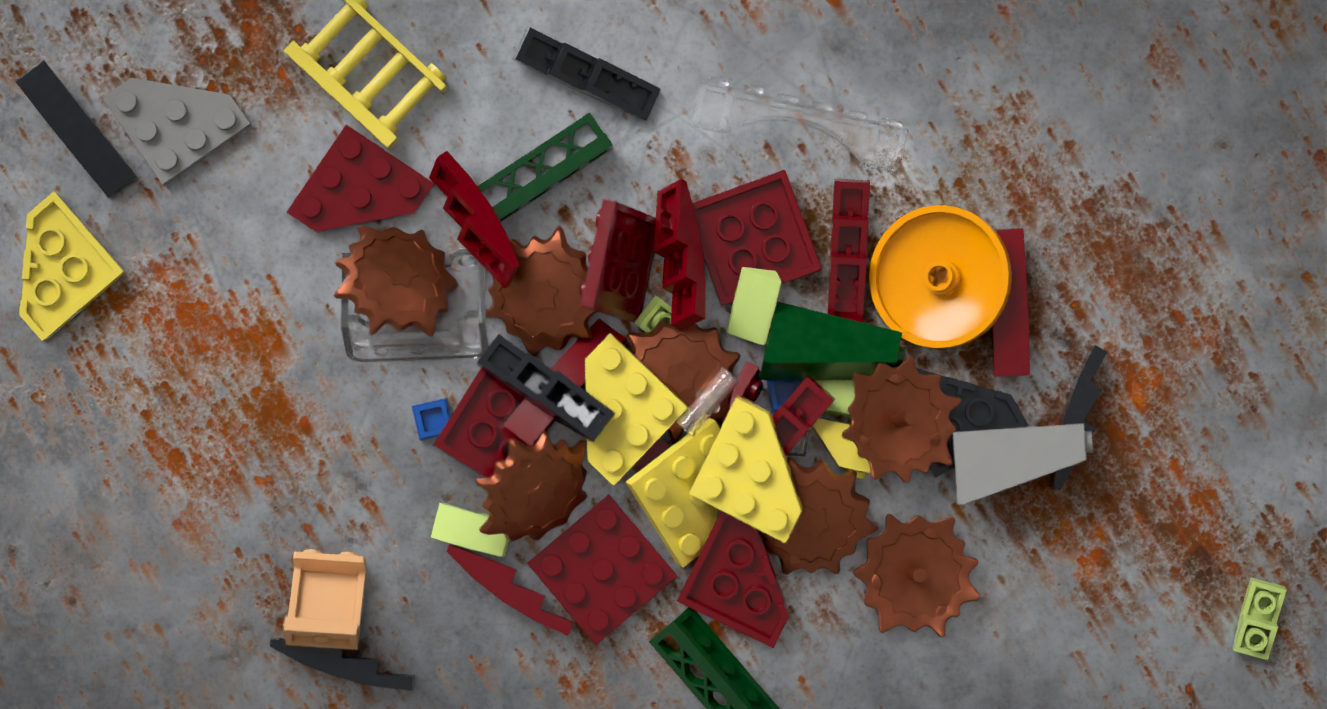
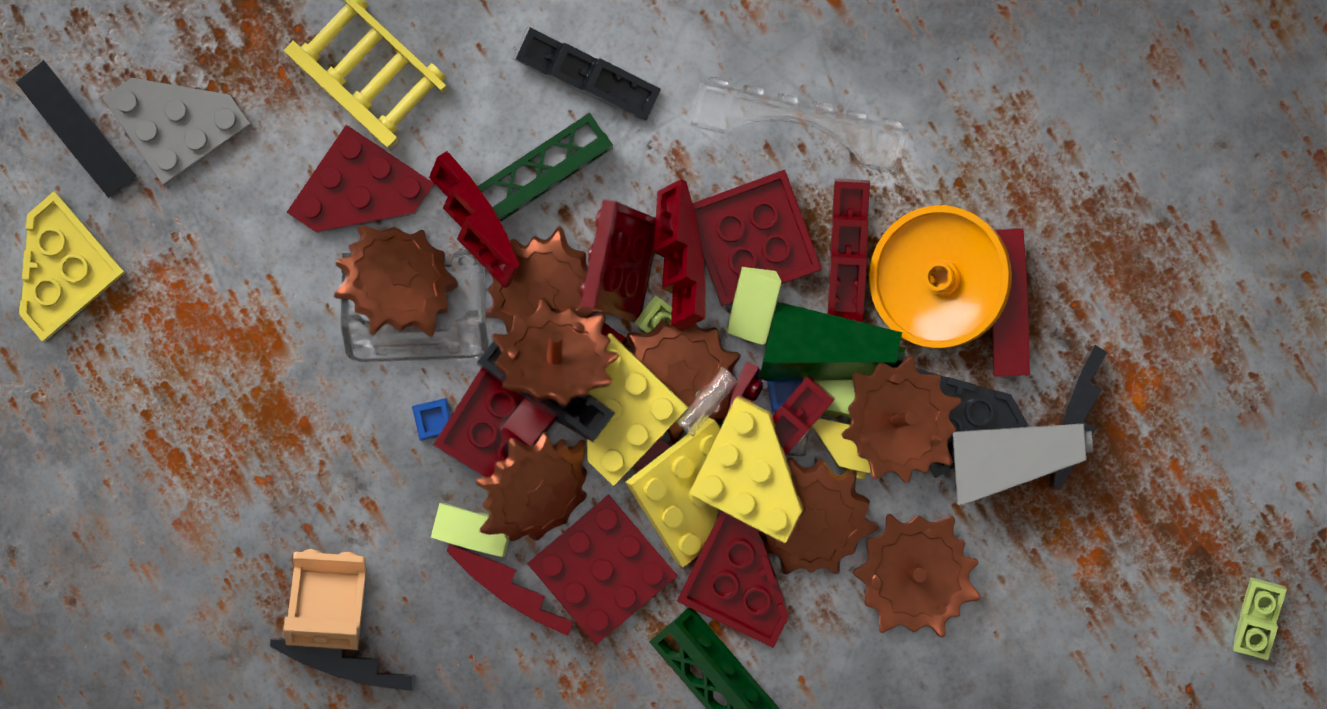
(555, 354): none -> copper piece

